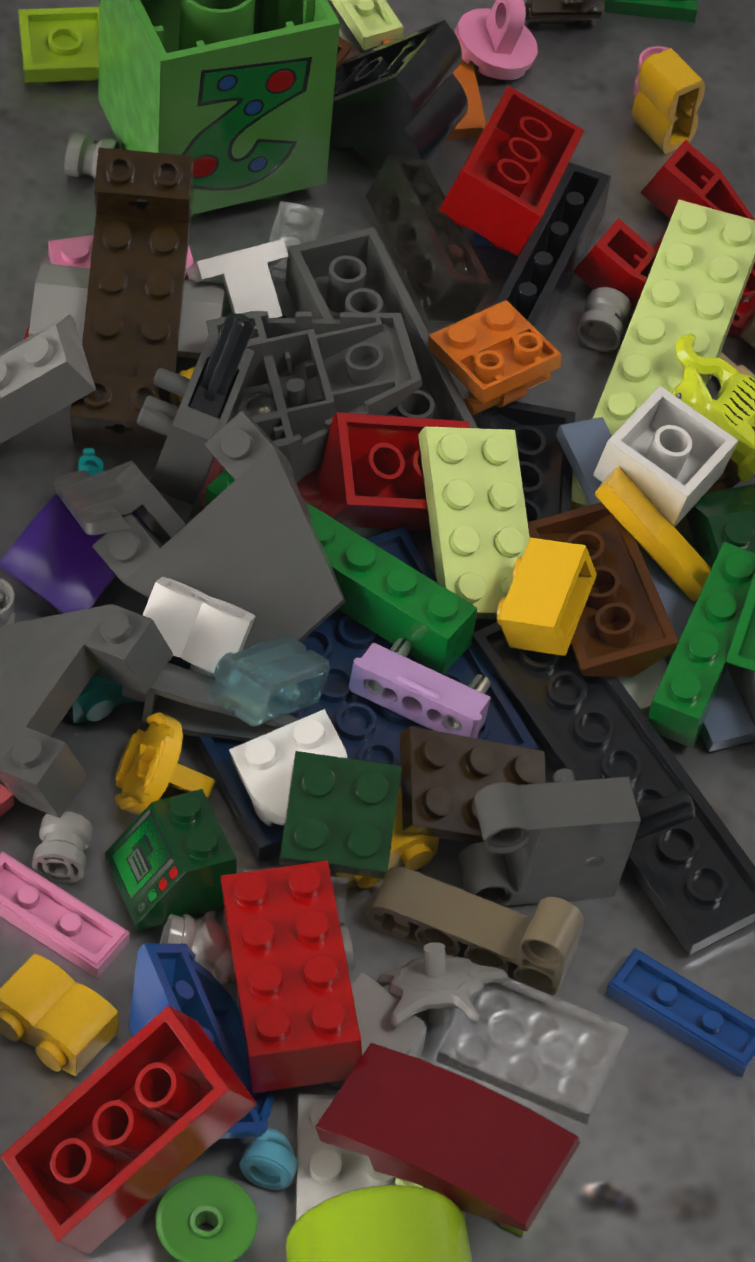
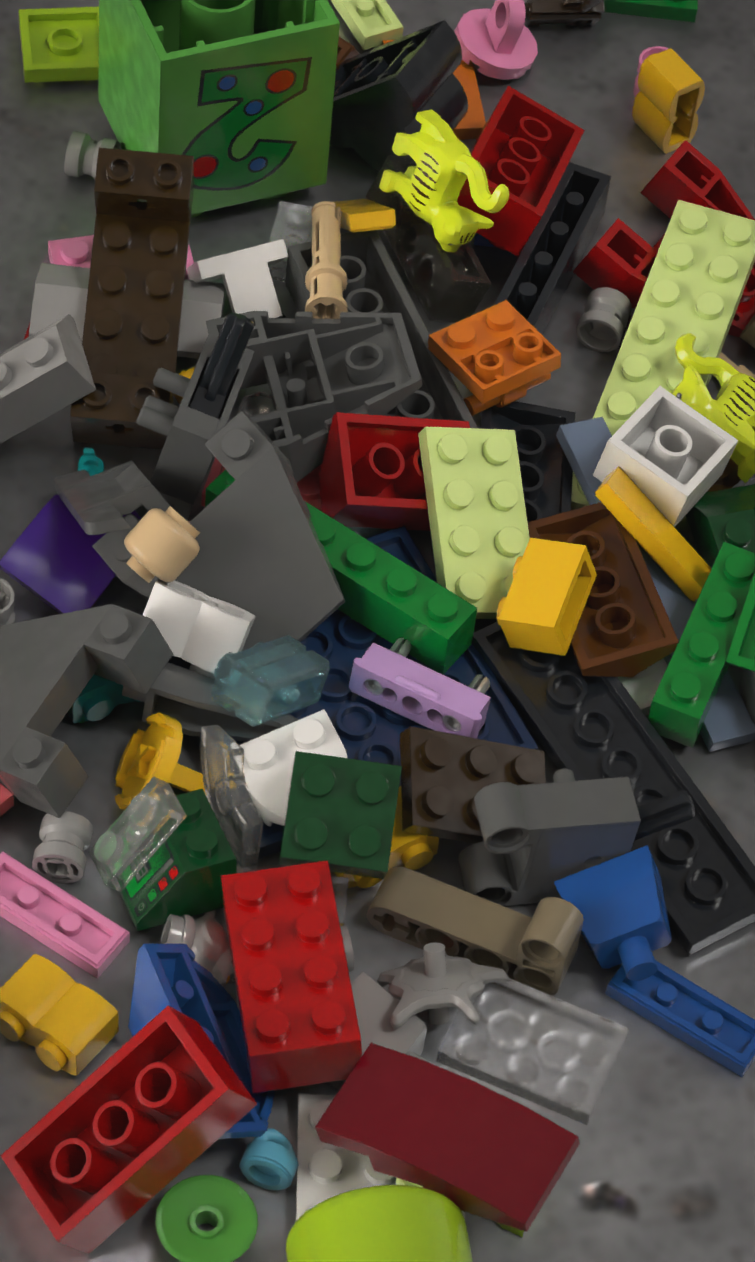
(137, 834): none -> clear plate
(162, 545): none -> tan head
(229, 795): none -> clear tile
(326, 277): none -> tan pin
(365, 215): none -> yellow tile
(437, 179): none -> neon yellow animal
(621, 911): none -> blue torso

